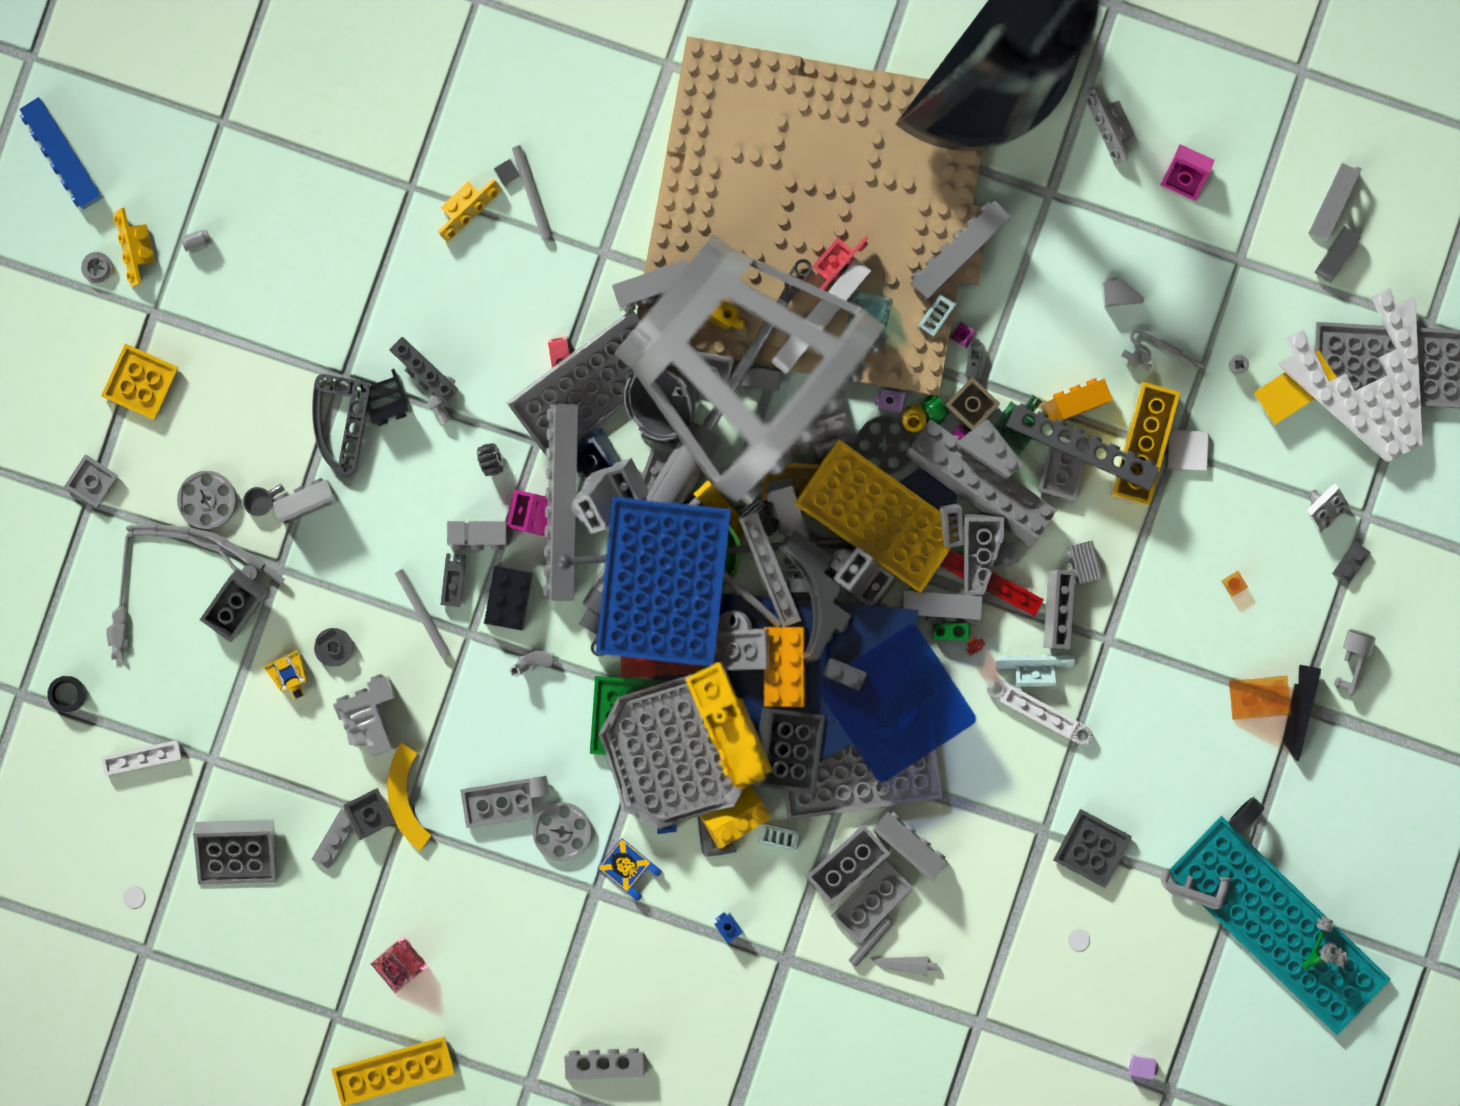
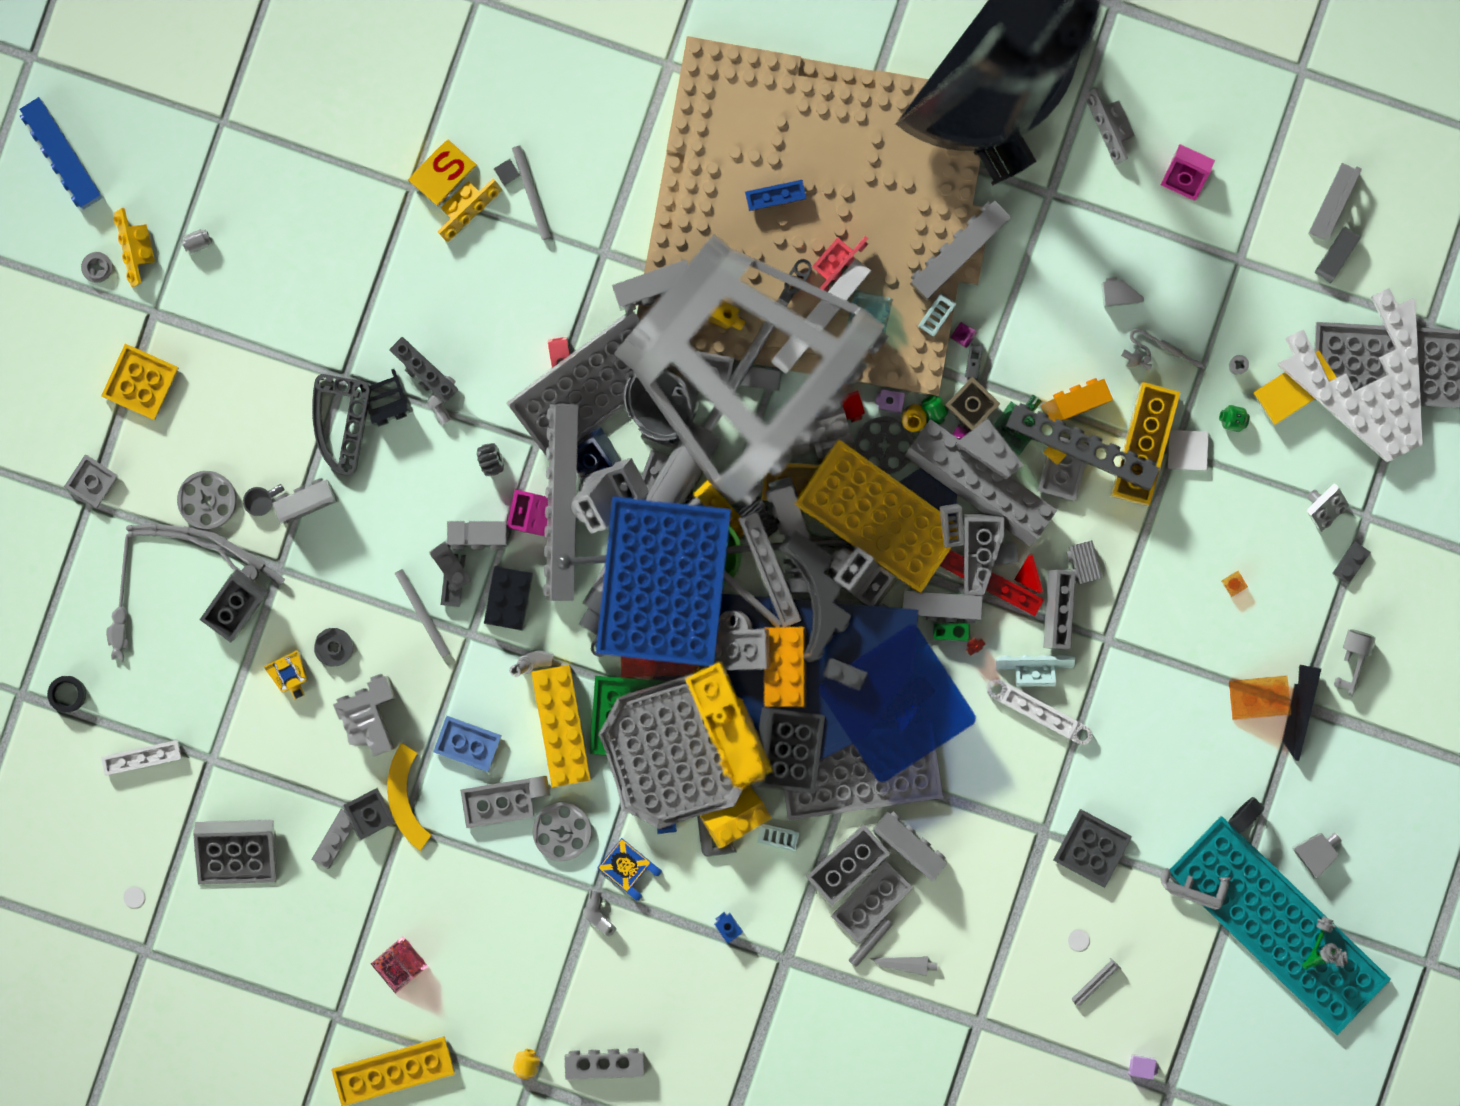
(442, 172): none -> yellow slope
(449, 565): none -> flat silver bracket
(467, 743): none -> medium blue plate
(526, 1064): none -> yellow head
(561, 726): none -> yellow brick
(594, 915): none -> light grey arm
(775, 195): none -> blue plate
(853, 406): none -> red slope
(1014, 155): none -> black plate
(1029, 575): none -> red slope
(1054, 455): none -> yellow plate
(1095, 982): none -> light grey axle
(1234, 418): none -> green head
(1318, 852): none -> light grey torso

